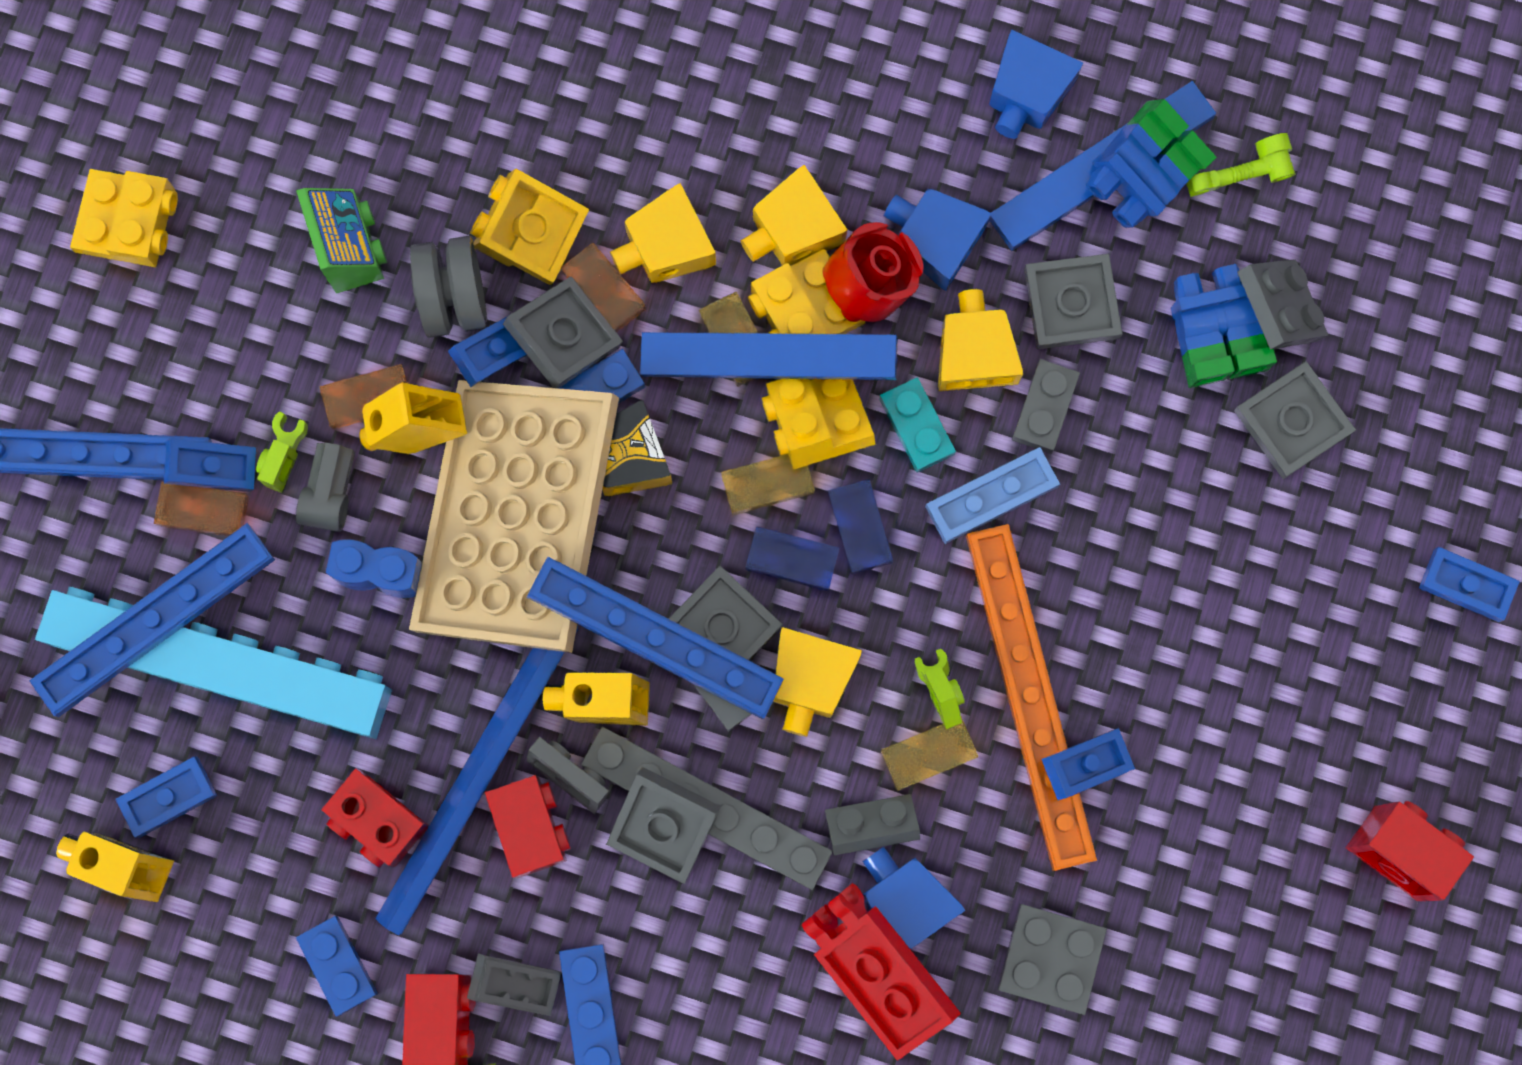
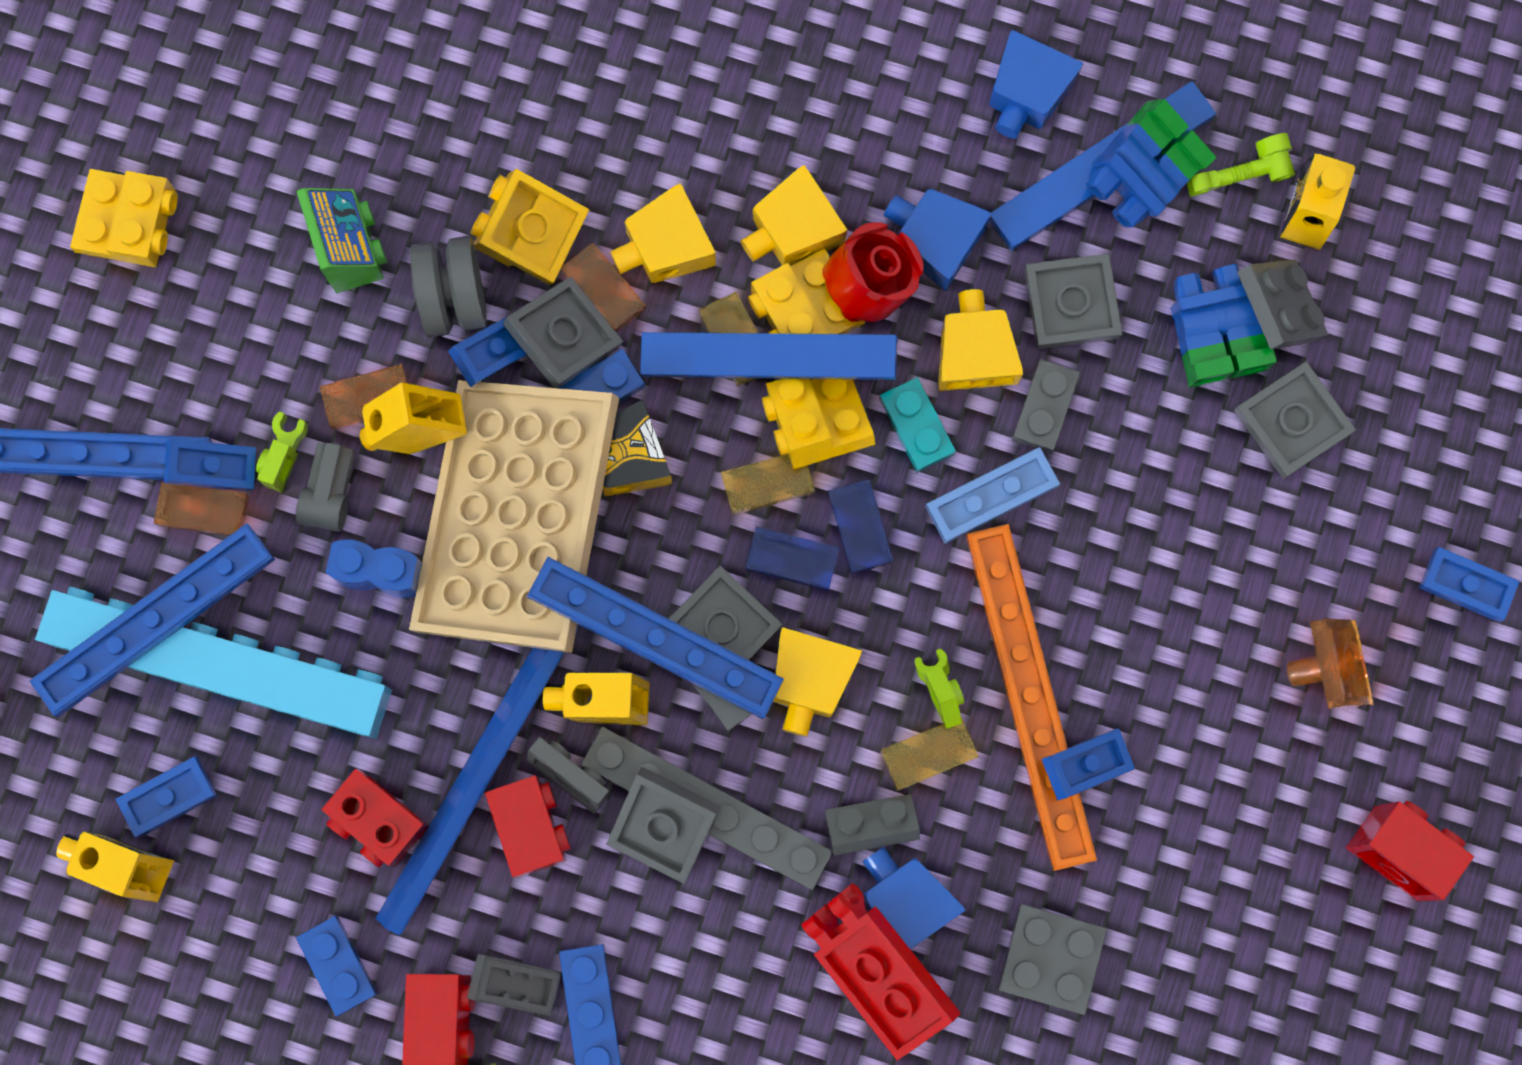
(1319, 194): none -> yellow torso
(1337, 665): none -> clear orange tile

